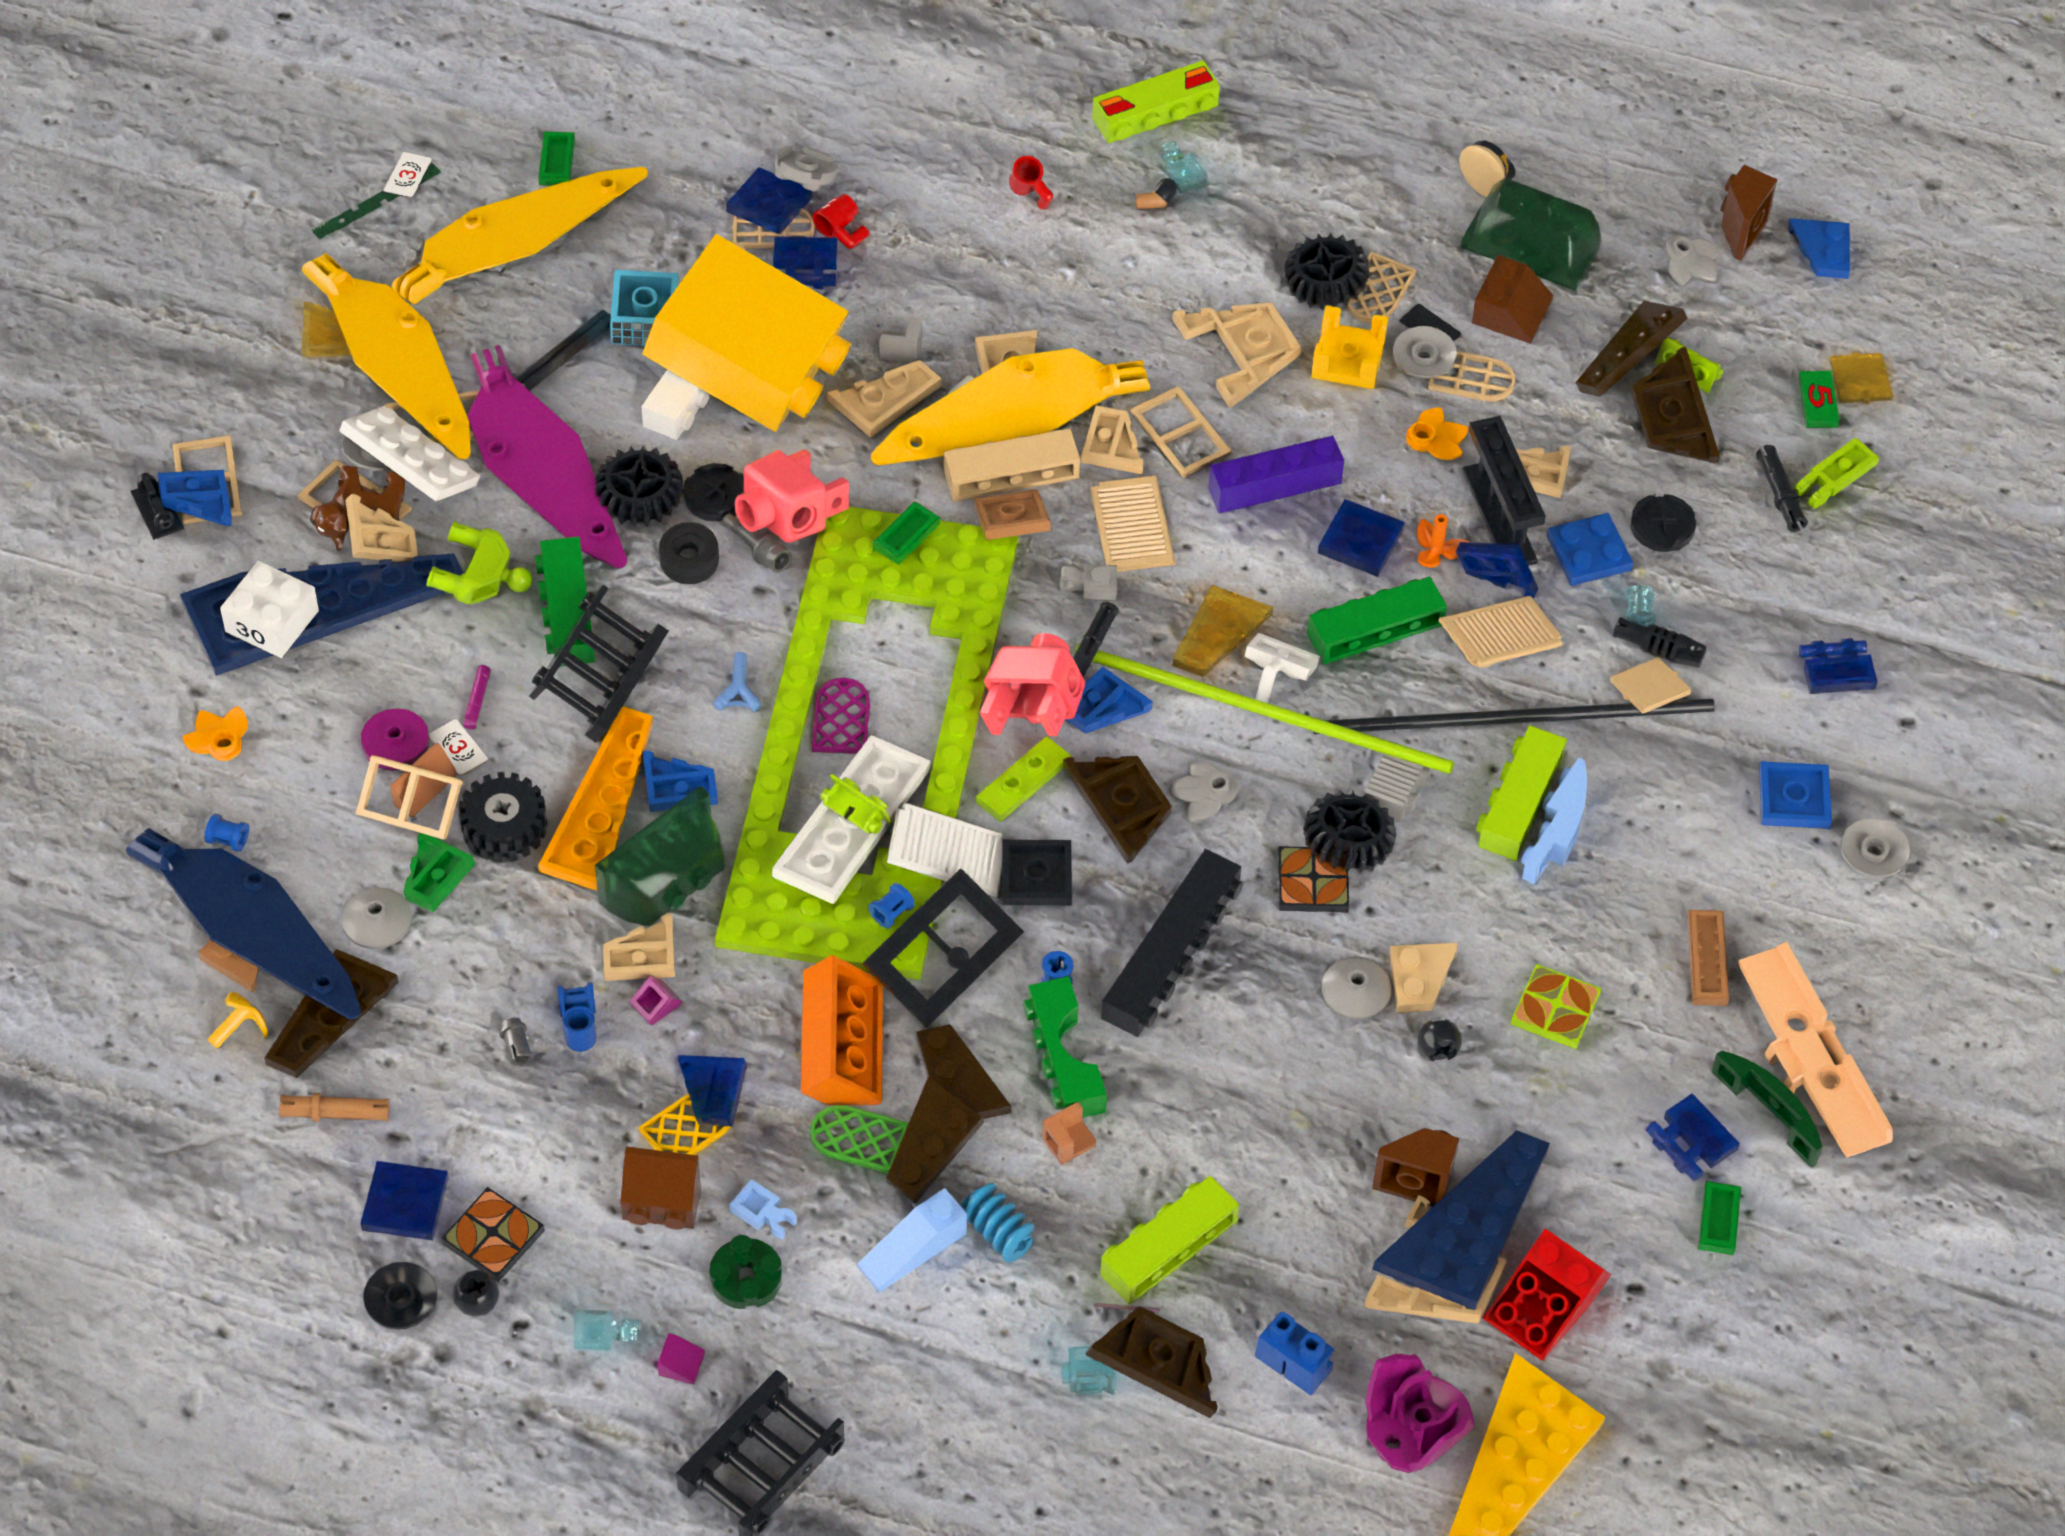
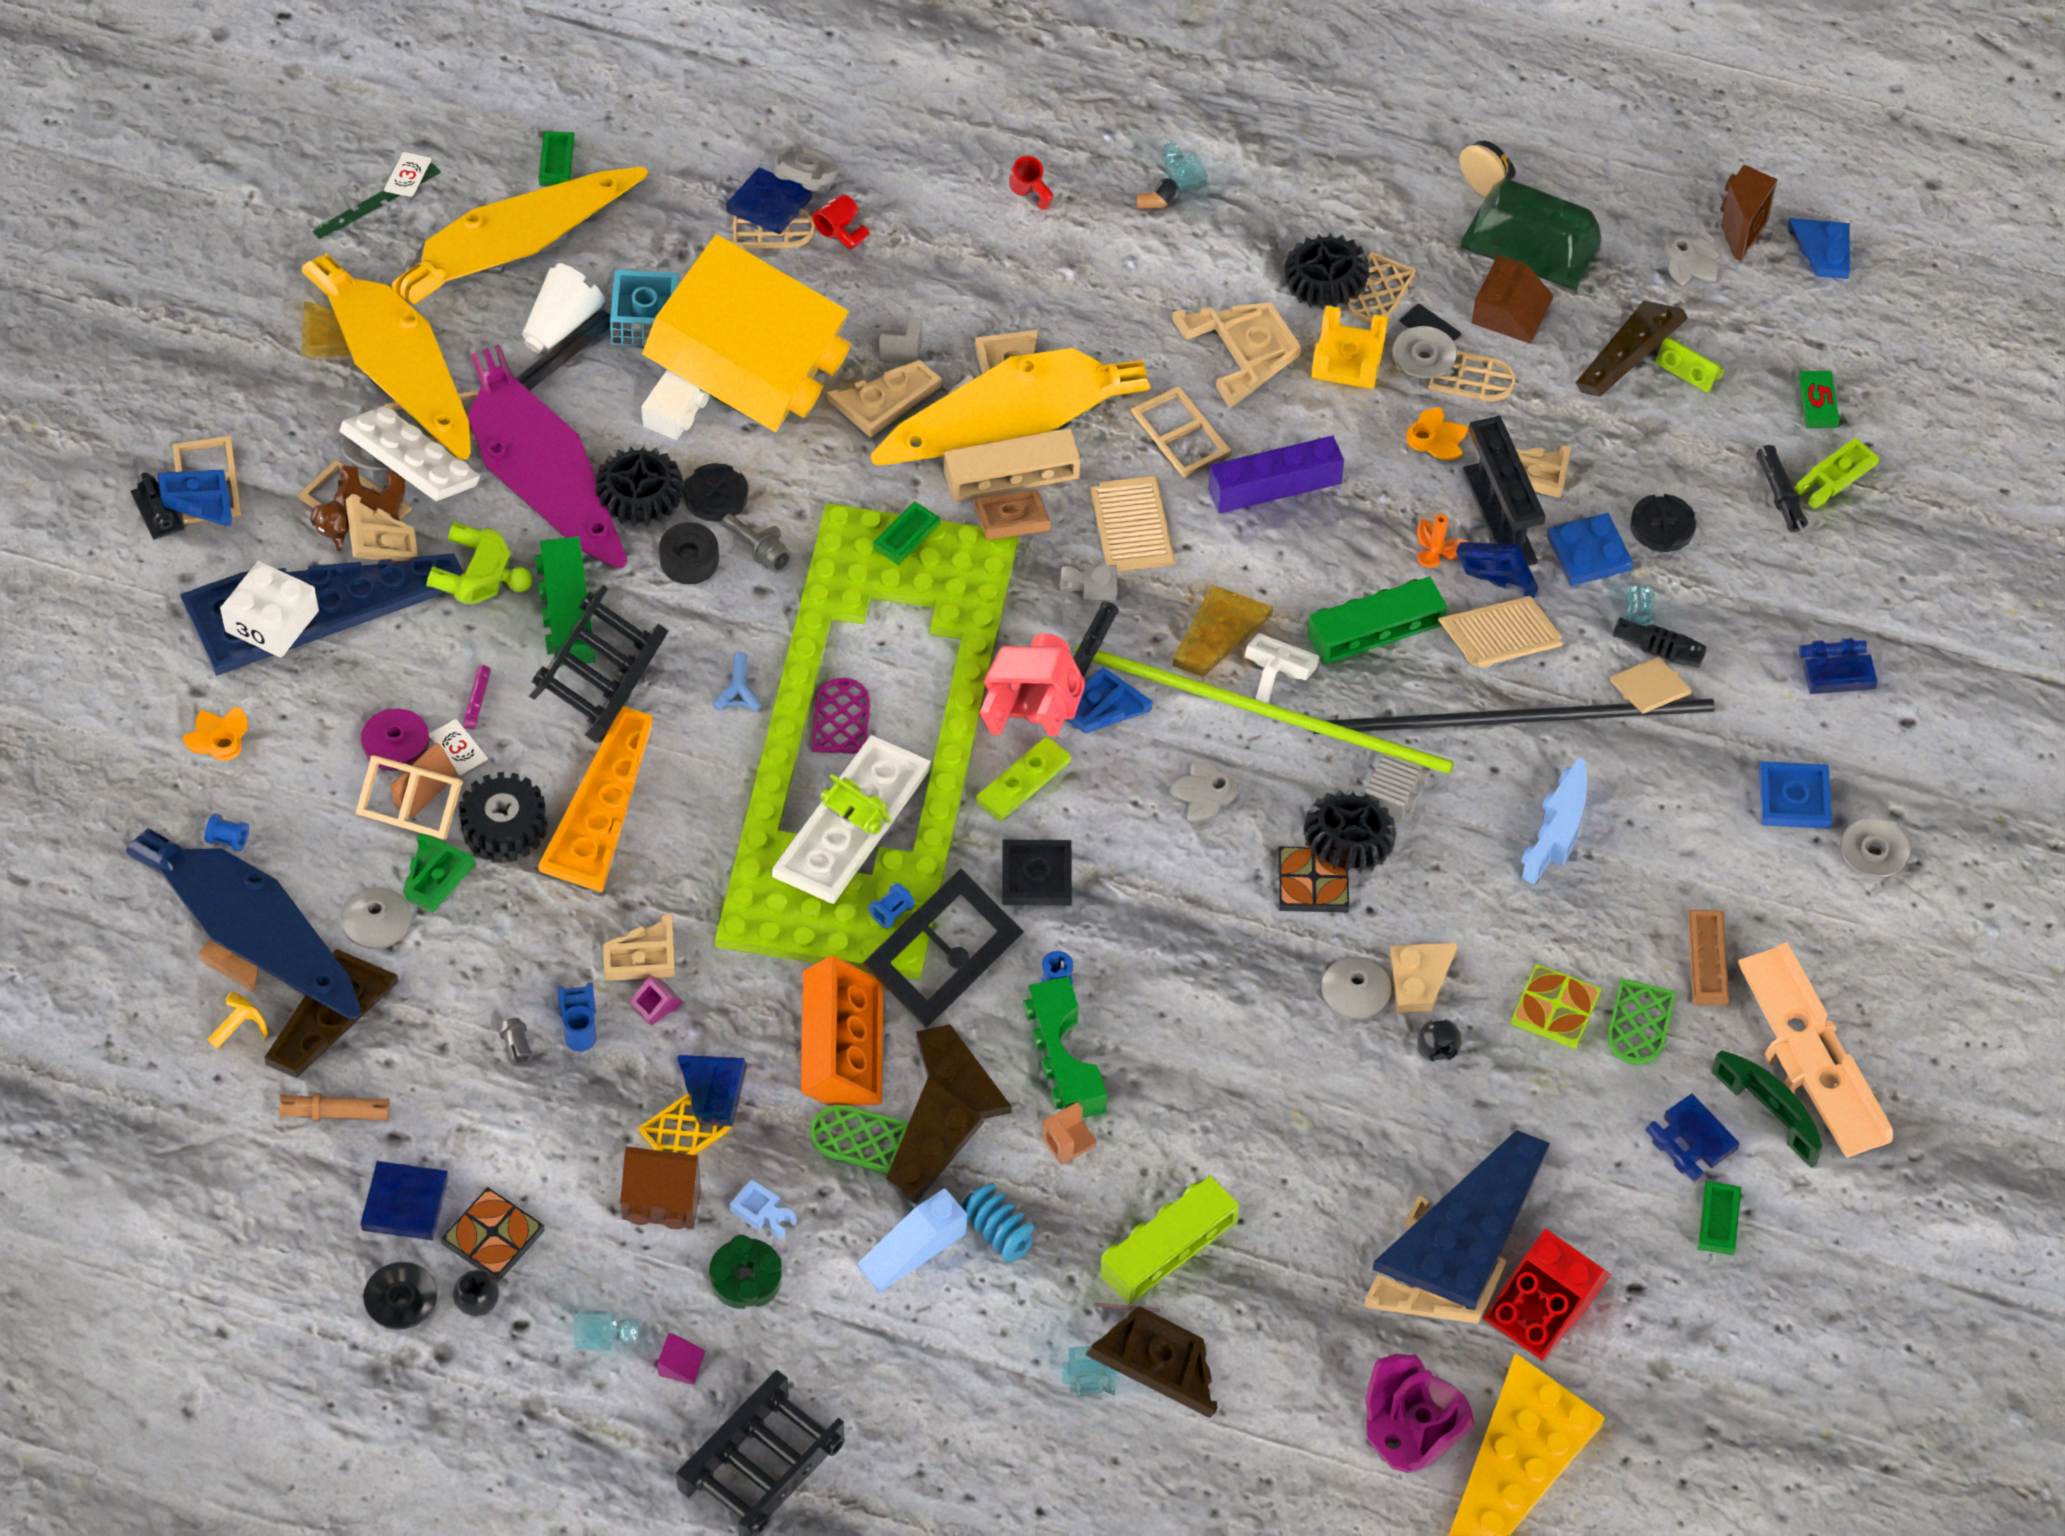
(560, 308): none -> white cone
(662, 862): clear green windscreen -> none
(674, 780): blue wing -> none
(780, 488): coral piece -> none
(807, 254): clear blue plate -> none
(943, 845): white window -> none
(1112, 442): tan wing -> none
(1122, 799): dark brown wing -> none
(1155, 101): lime brick -> none
(1171, 943): black brick -> none
(1296, 1351): blue hips -> none
(1361, 537): clear blue plate -> none
(1417, 1165): reddish brown slope -> none
(1521, 793): lime brick -> none
(1650, 990): none -> bright green window
(1674, 411): dark brown wing -> none
(1861, 378): clear yellow piece -> none

